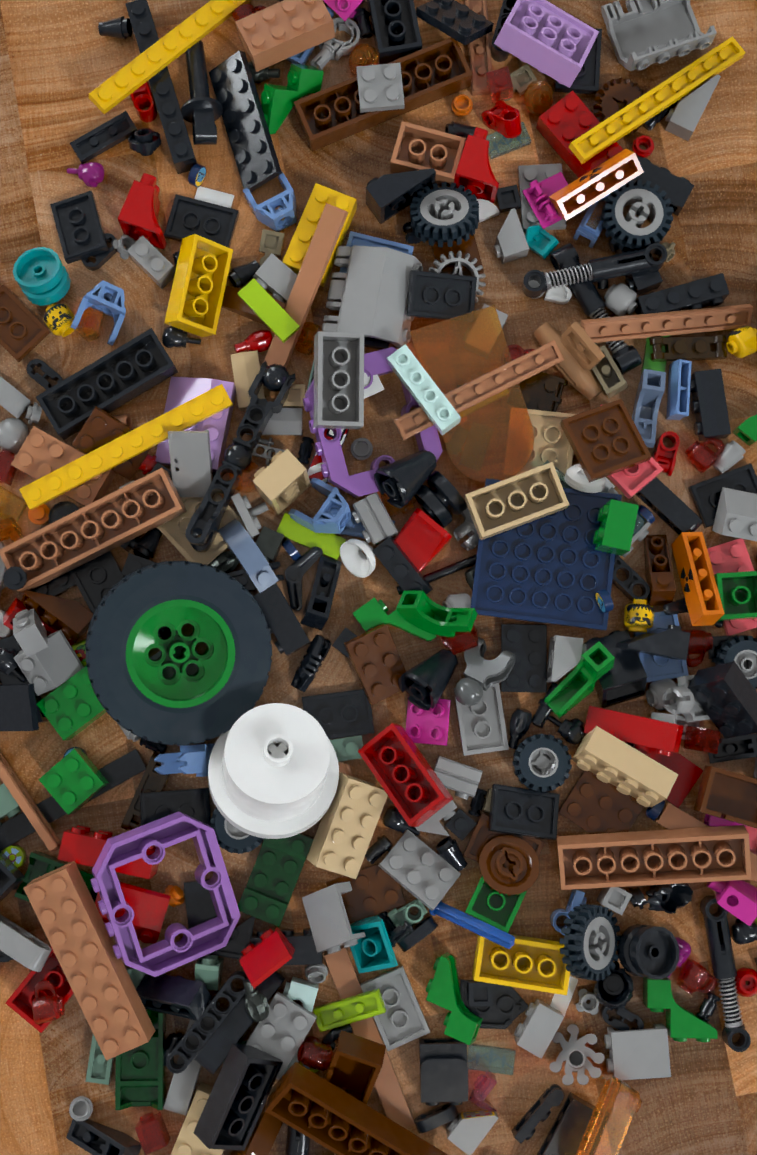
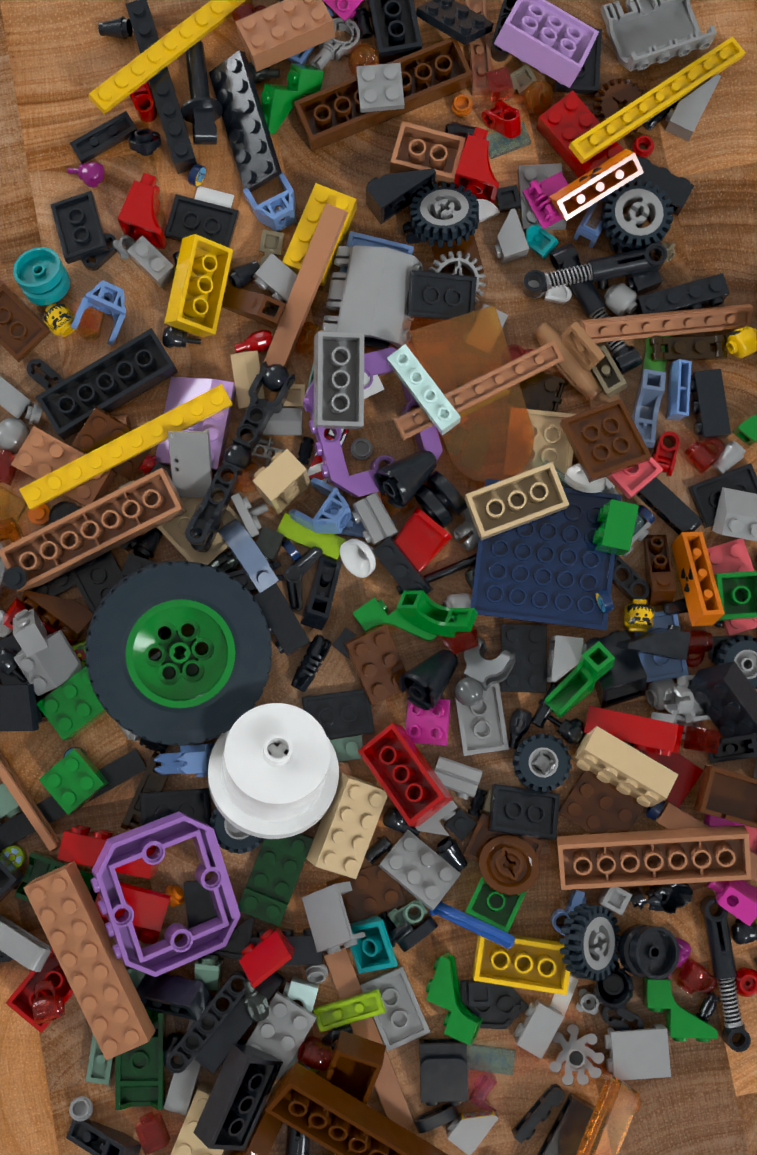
(268, 310): lime tile -> none

